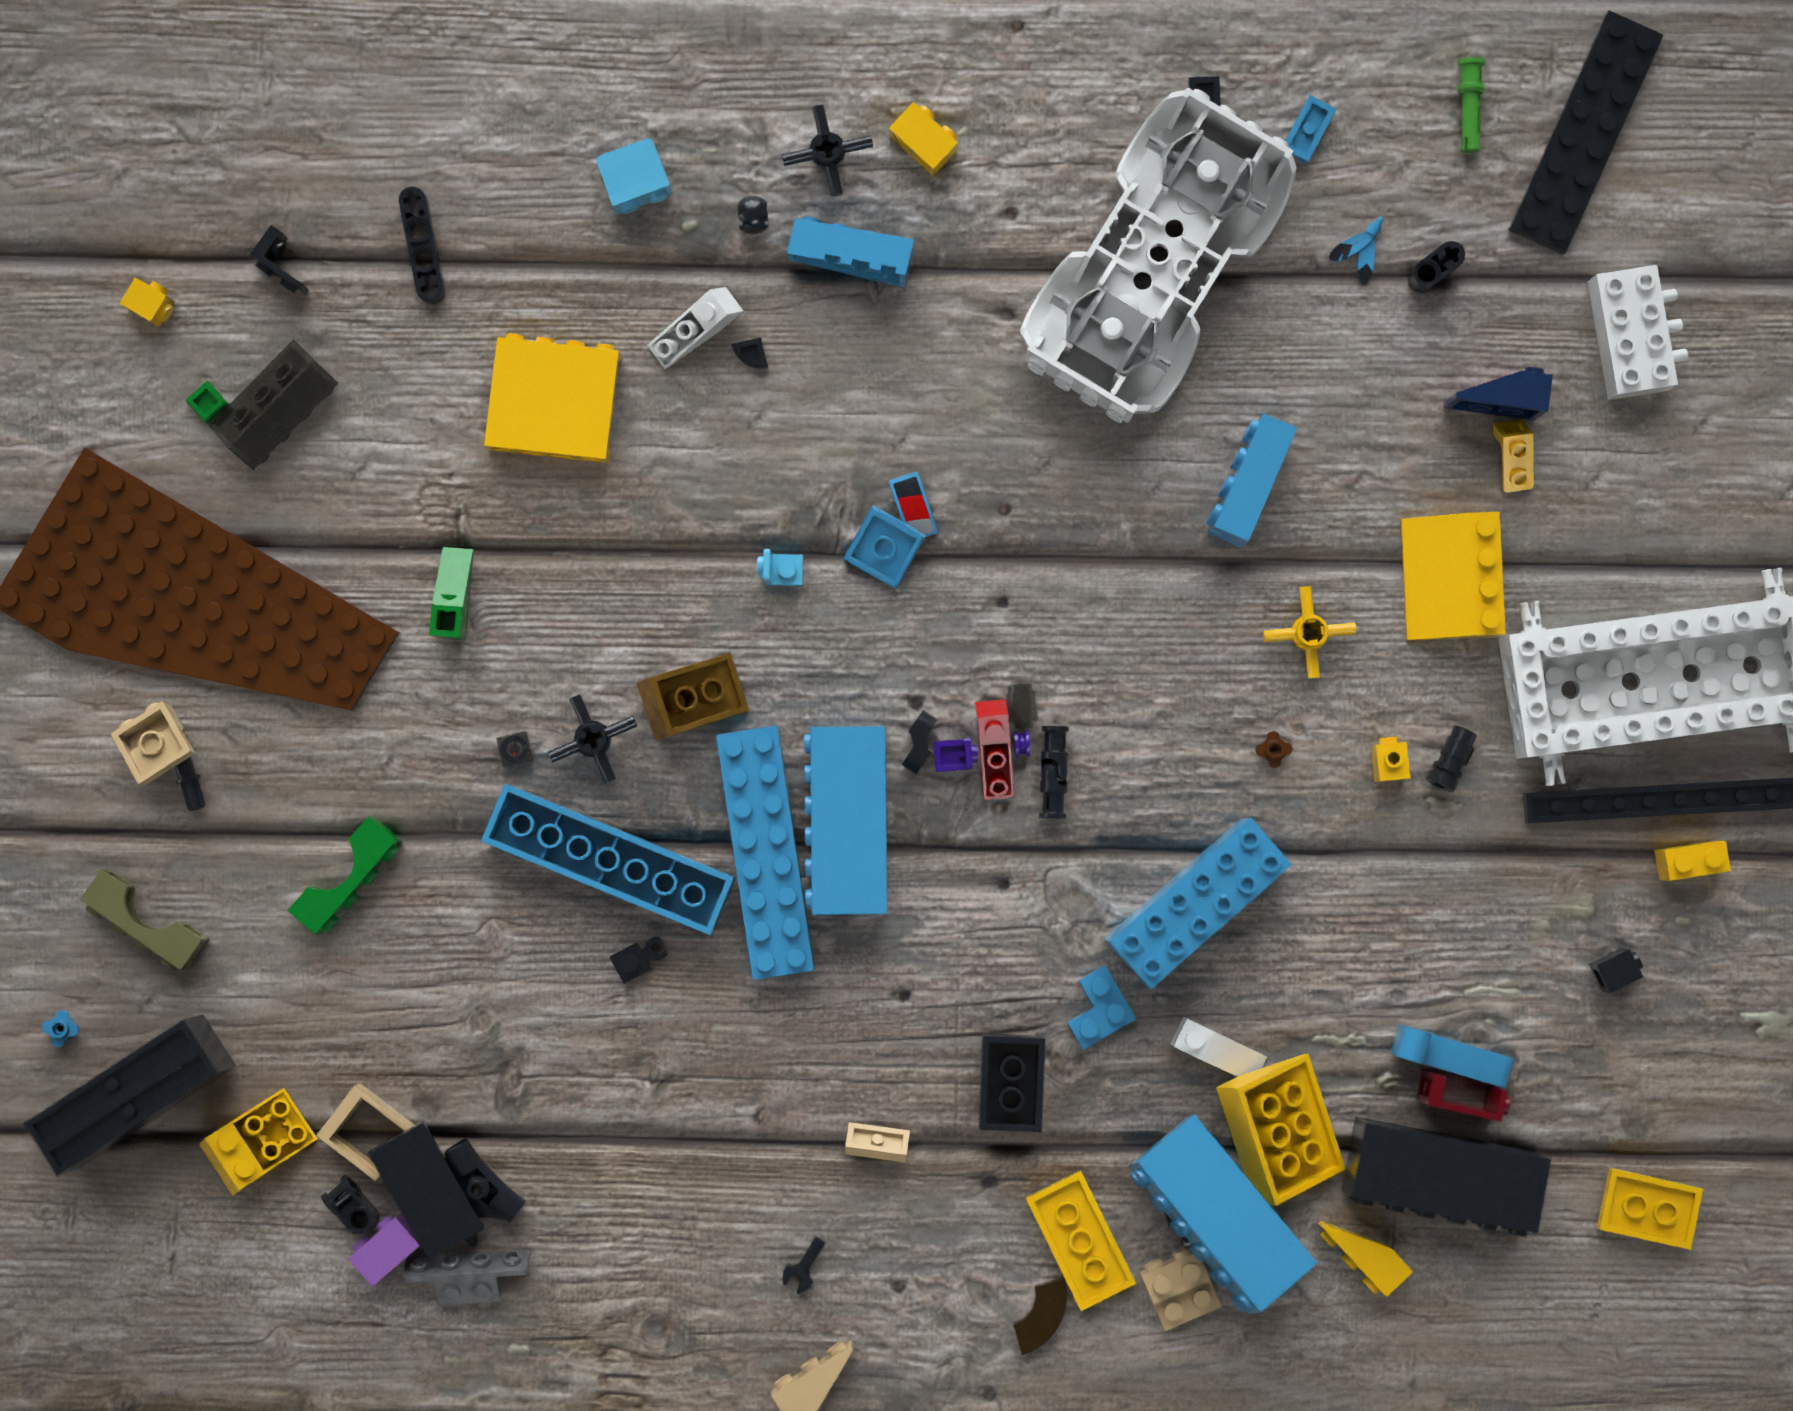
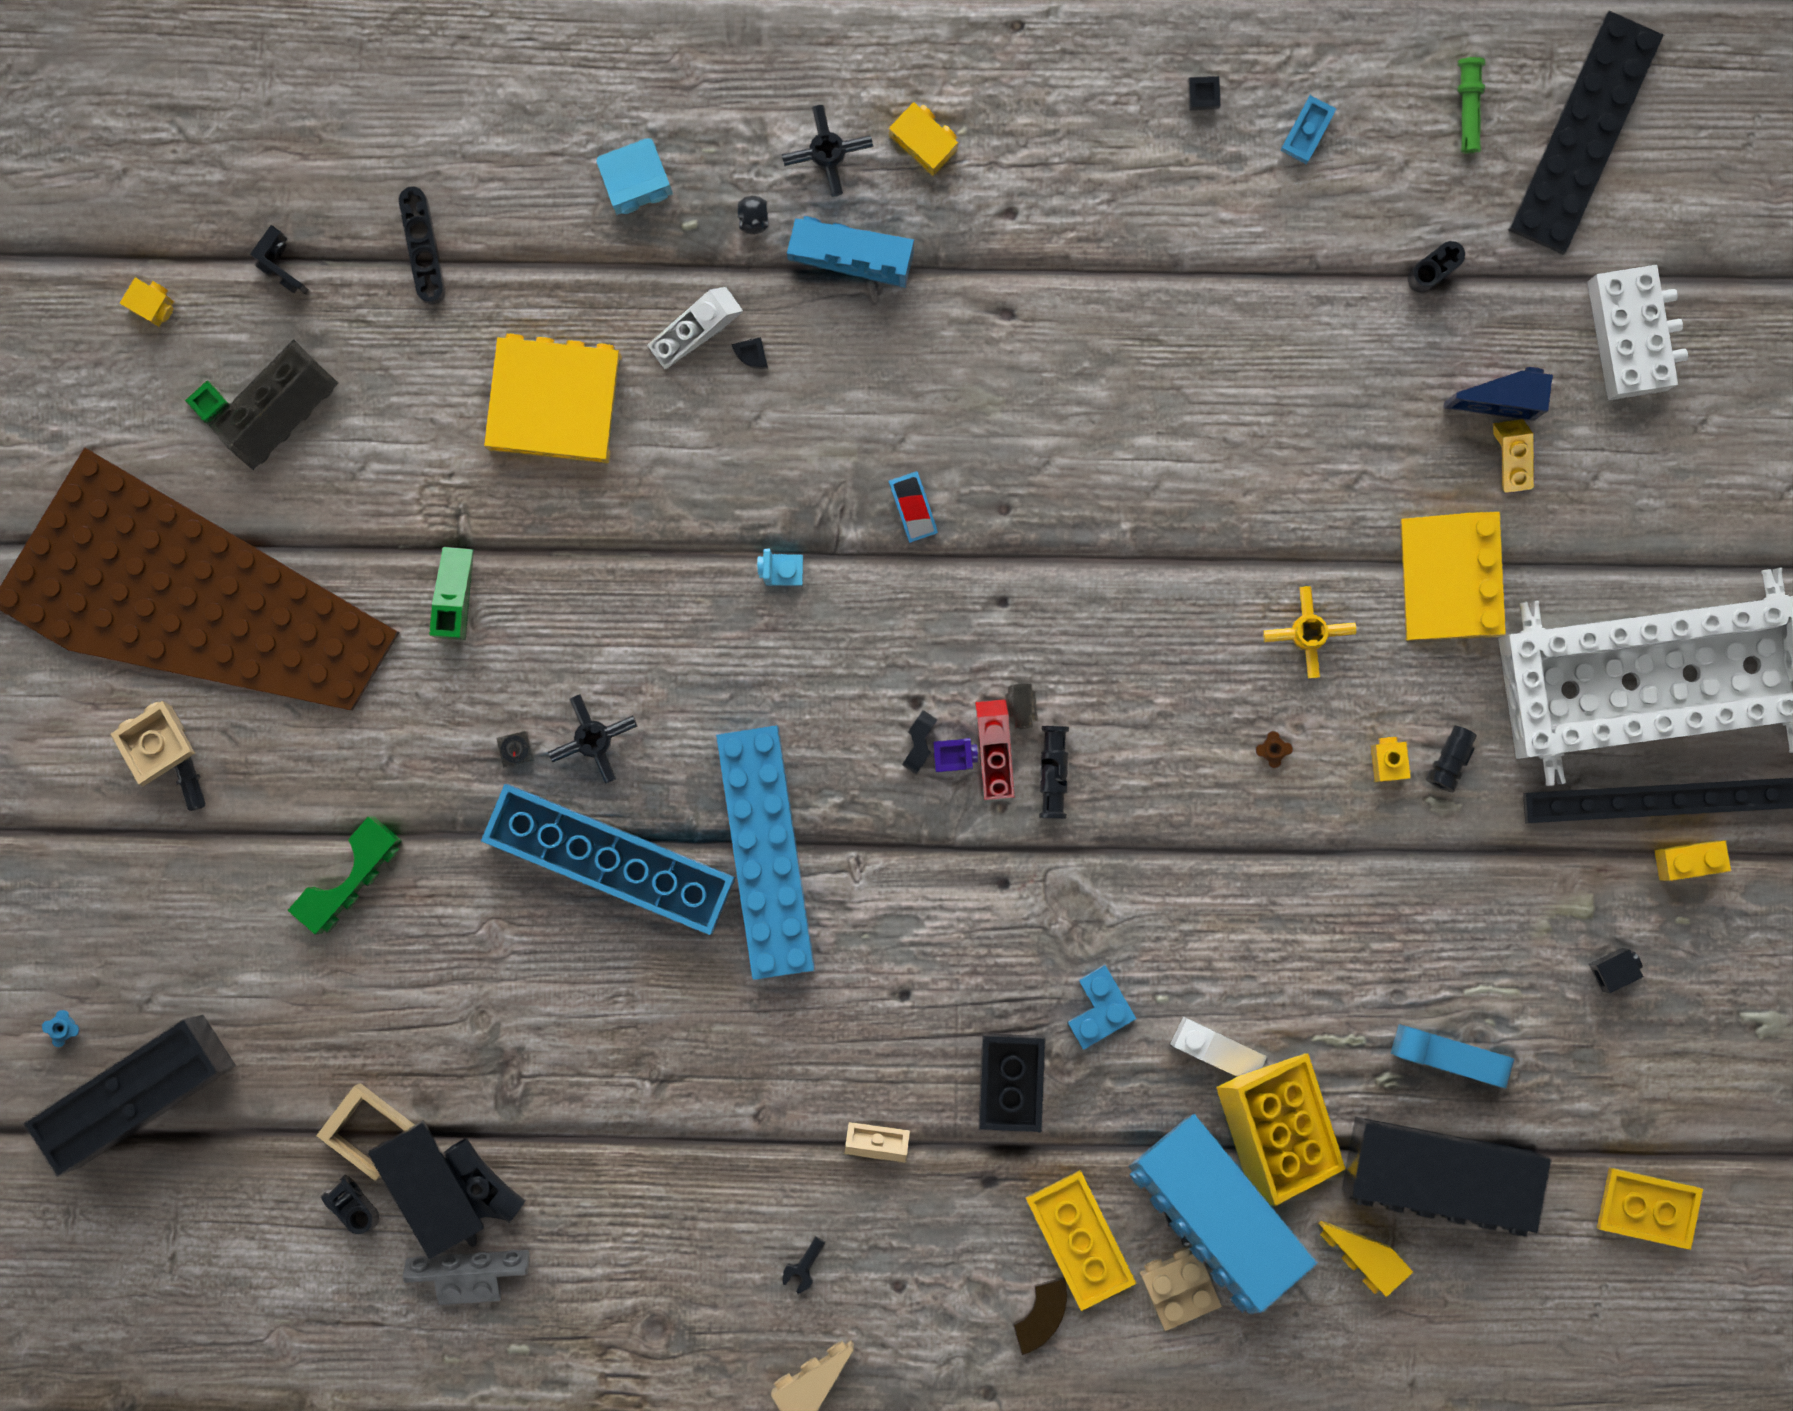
(113, 898): olive arch -> none
(257, 1141): yellow slope -> none
(385, 1250): medium lavender brick -> none
(634, 961): black plate -> none
(692, 696): pearl gold slope -> none
(846, 820): dark azure brick -> none
(884, 547): dark azure tile -> none
(1022, 743): dark purple bush -> none
(1135, 344): white piece -> none
(1198, 901): dark azure brick -> none
(1252, 480): dark azure brick -> none
(1362, 243): dark azure piece -> none
(1431, 1093): dark red panel -> none

